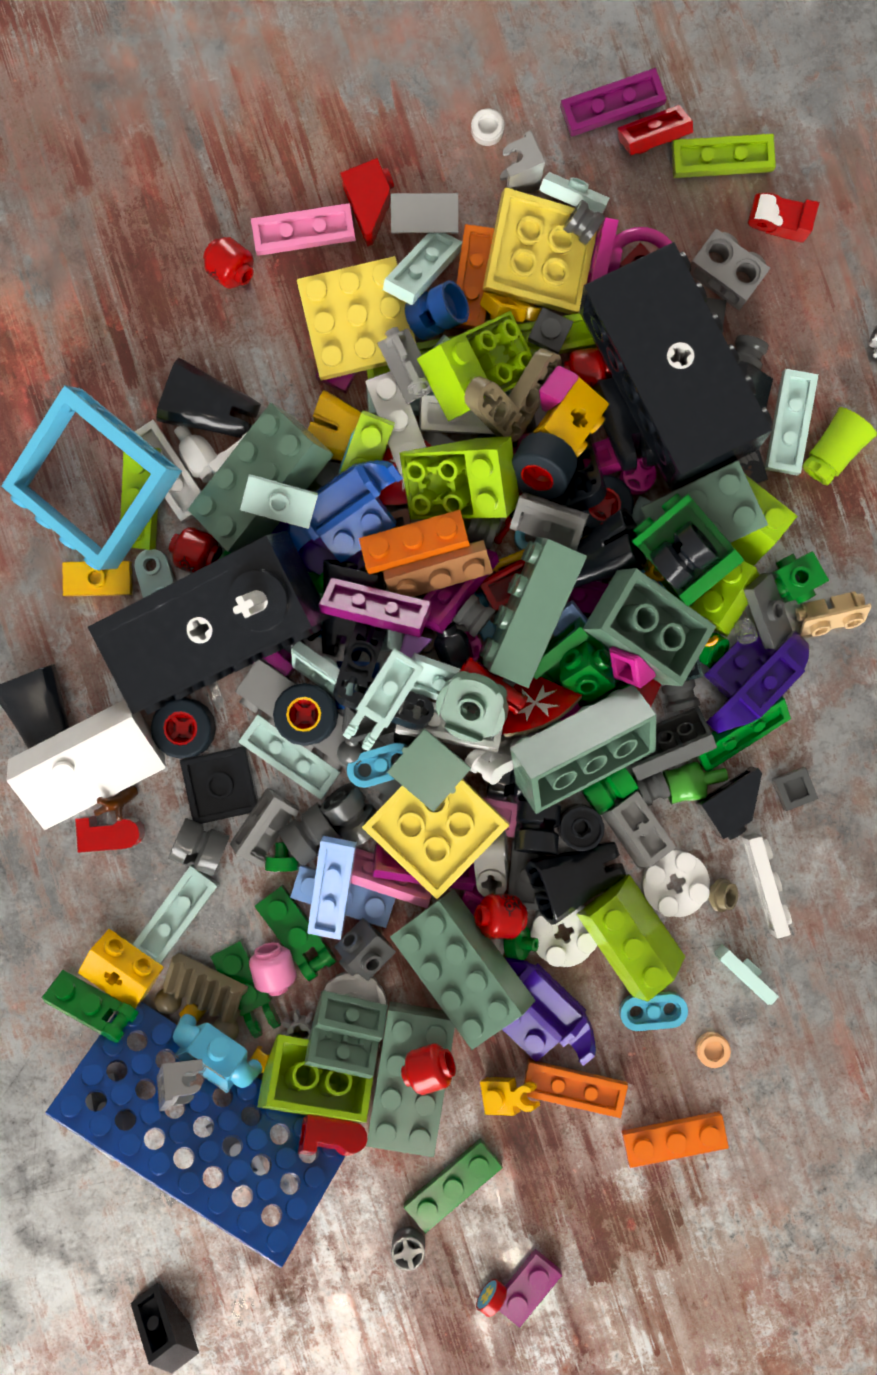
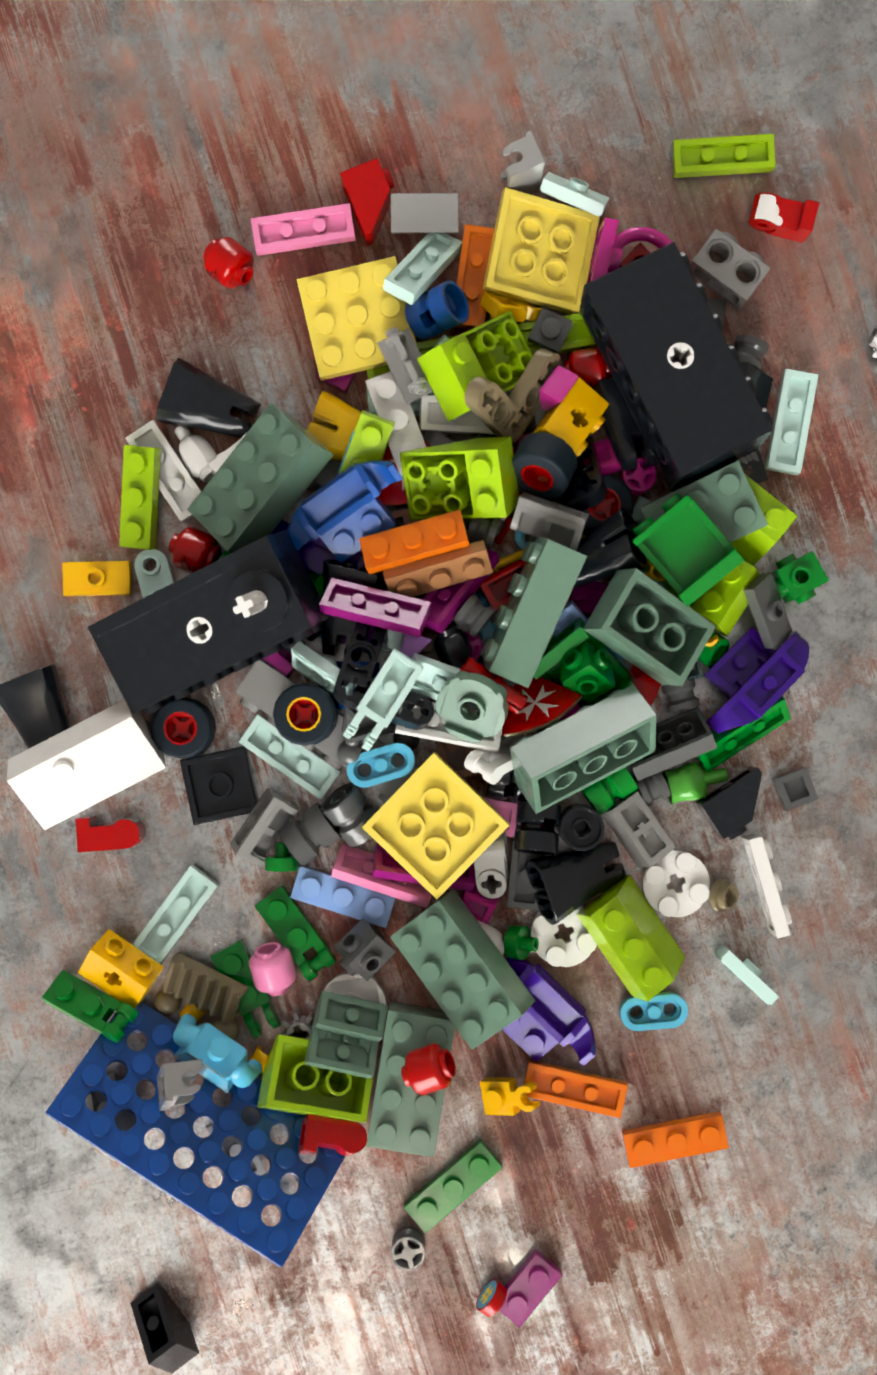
(116, 802): reddish brown bar -> none
(141, 510): medium azure window -> none
(199, 847): dark grey wheel -> none
(278, 501): light aqua plate -> none
(331, 887): light blue plate -> none
(429, 769): sand green piece -> none
(487, 127): white tile -> none
(501, 916): red head -> none
(583, 222): dark grey wheel -> none
(613, 102): magenta plate -> none
(630, 668): dark pink slope -> none
(655, 130): red plate -> none
(685, 554): black wheel -> none
(712, 1049): light nougat tile -> none
(745, 631): clear rock -> none
(838, 445): lime plant -> none
(847, 612): tan hinge -> none

